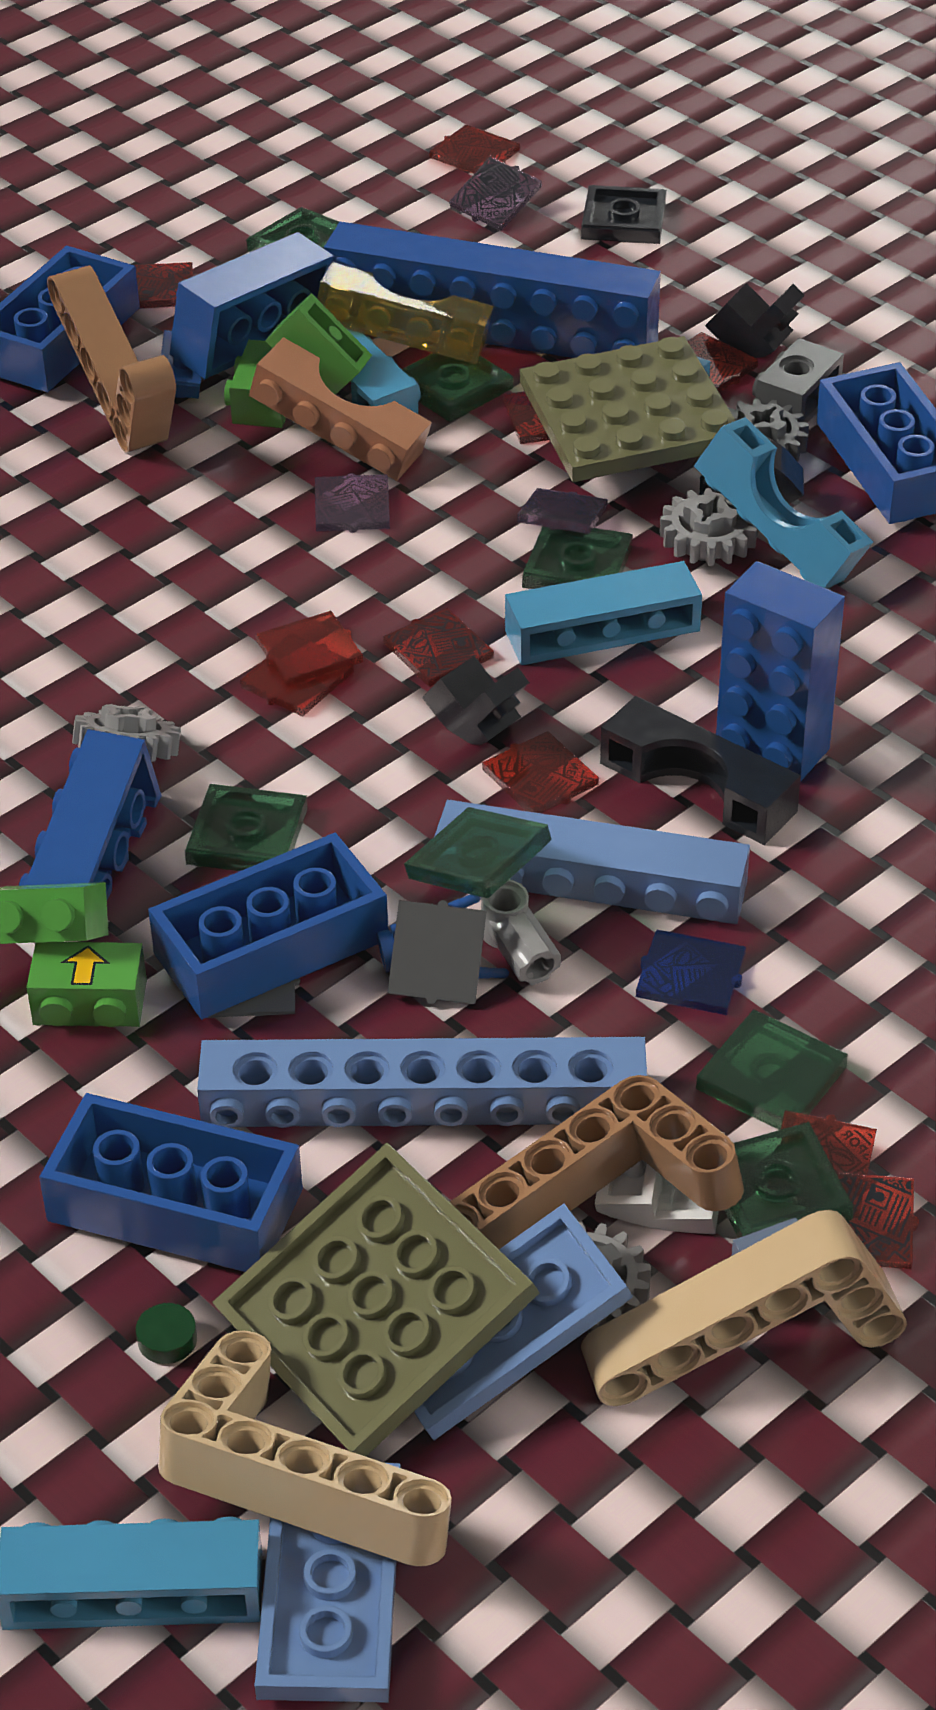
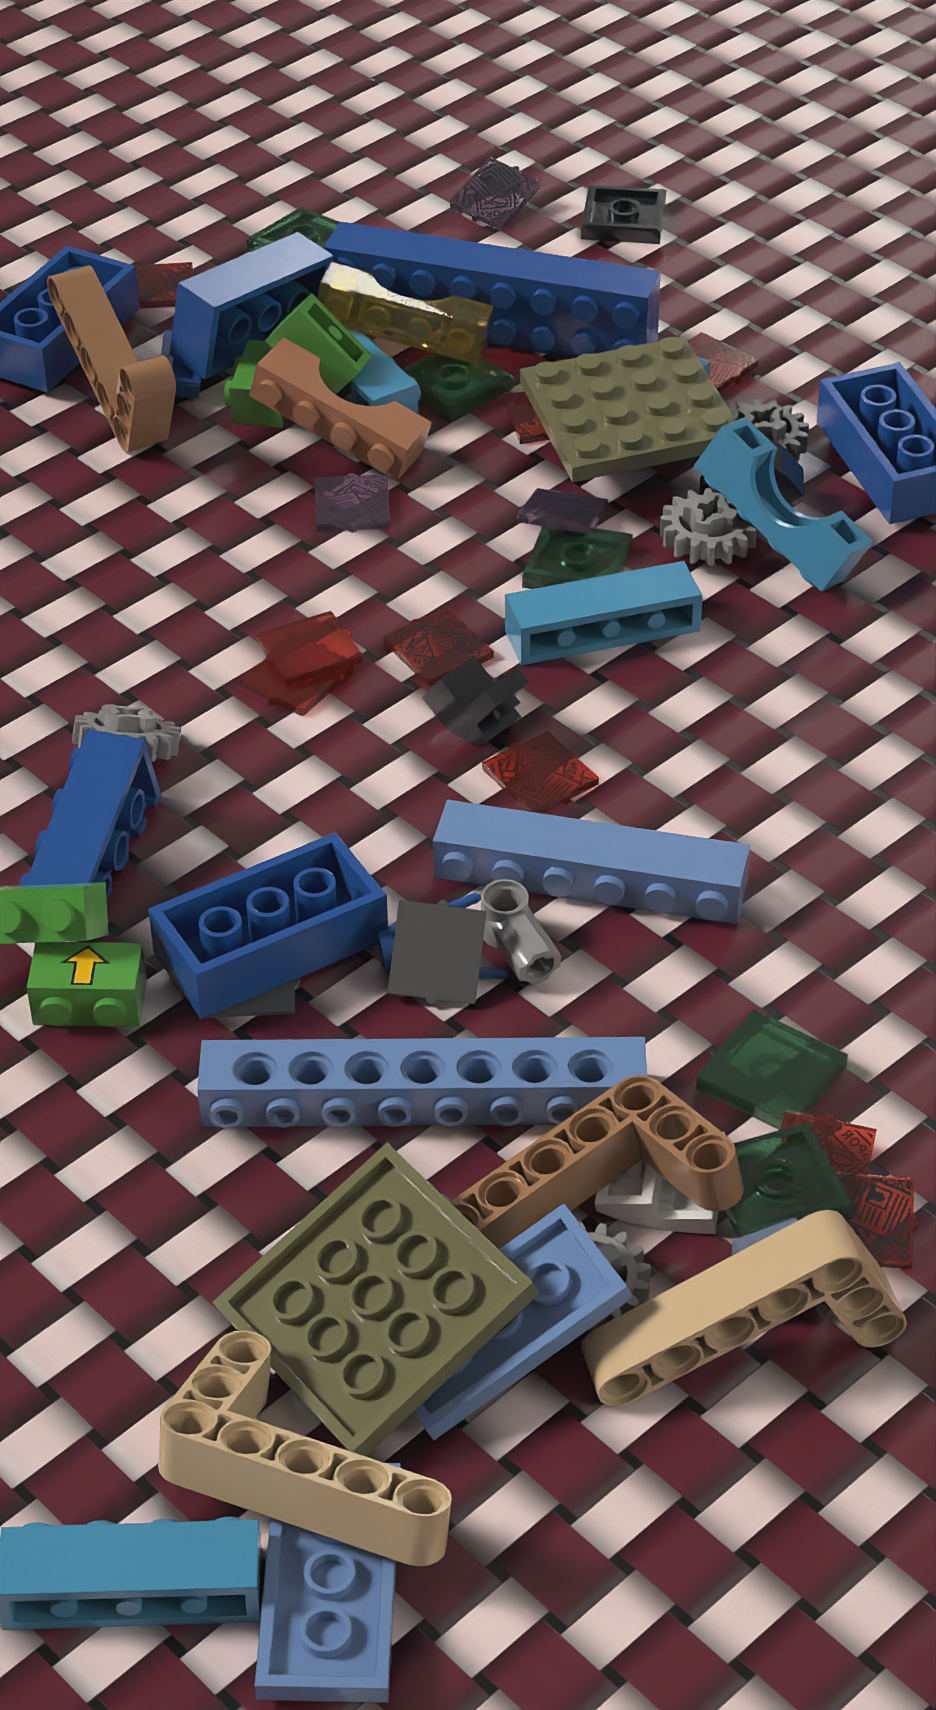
(166, 1333): dark green tile -> none
(171, 1182): blue brick -> none
(244, 827): clear green tile -> none
(471, 147): clear red piece -> none
(478, 852): clear green tile -> none
(655, 743): black arch -> none
(691, 972): clear blue piece -> none
(752, 324): black brick -> none
(779, 666): blue brick -> none
(797, 376): dark grey brick -> none

